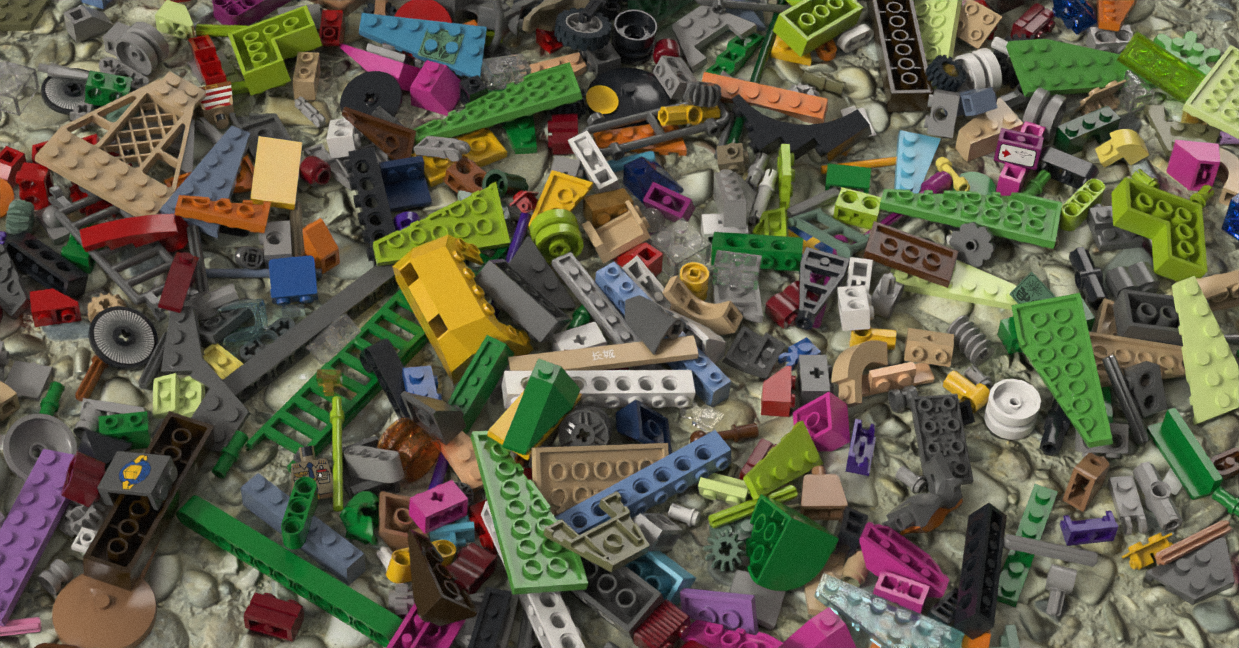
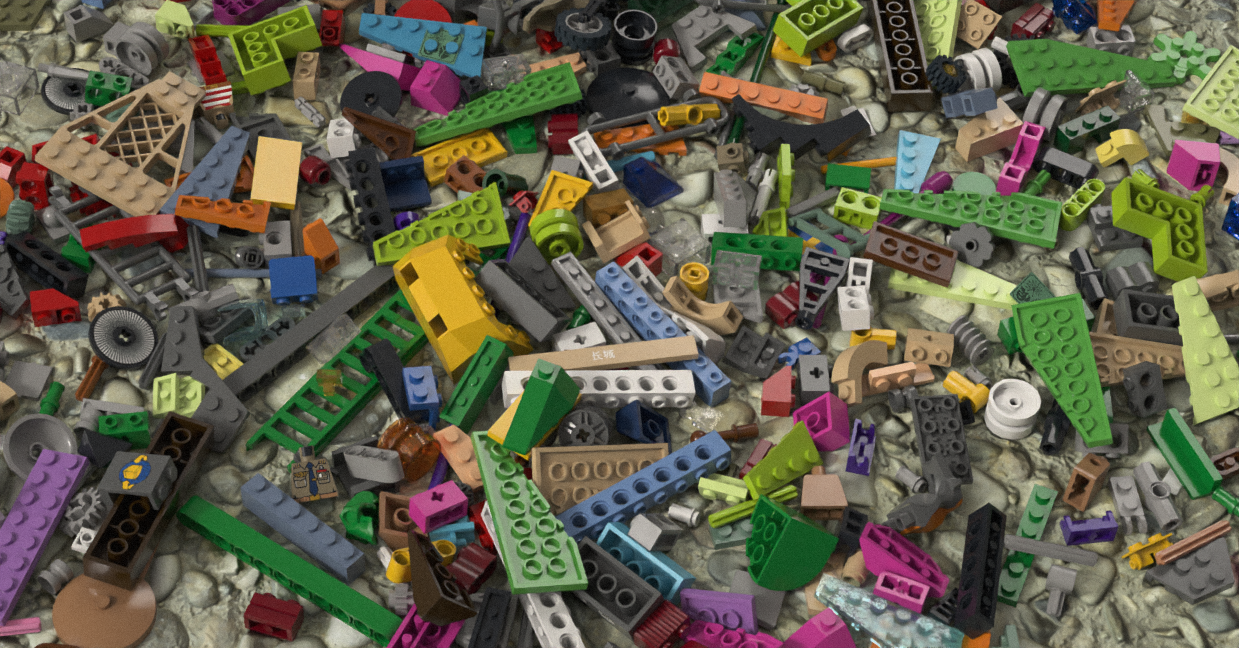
(83, 479): dark red brick -> none
(179, 282): dark red slope -> none
(230, 454): green pin -> none
(299, 513): green beam -> none
(337, 420): lime bar -> none
(434, 416): dark grey slope -> none
(442, 147): light grey hinge -> none
(602, 99): yellow sticker -> none
(607, 544): olive wing -> none
(651, 322): dark grey panel -> none
(670, 203): magenta brick -> none
(703, 94): dark grey gear -> none
(715, 547): sand green gear -> none
(886, 295): light grey beam -> none
(942, 126): light grey brick -> none
(959, 183): light yellow bar -> none
(1018, 148): brick -> none
(1125, 399): dark grey axle -> none
(1160, 67): clear neon green tile -> none

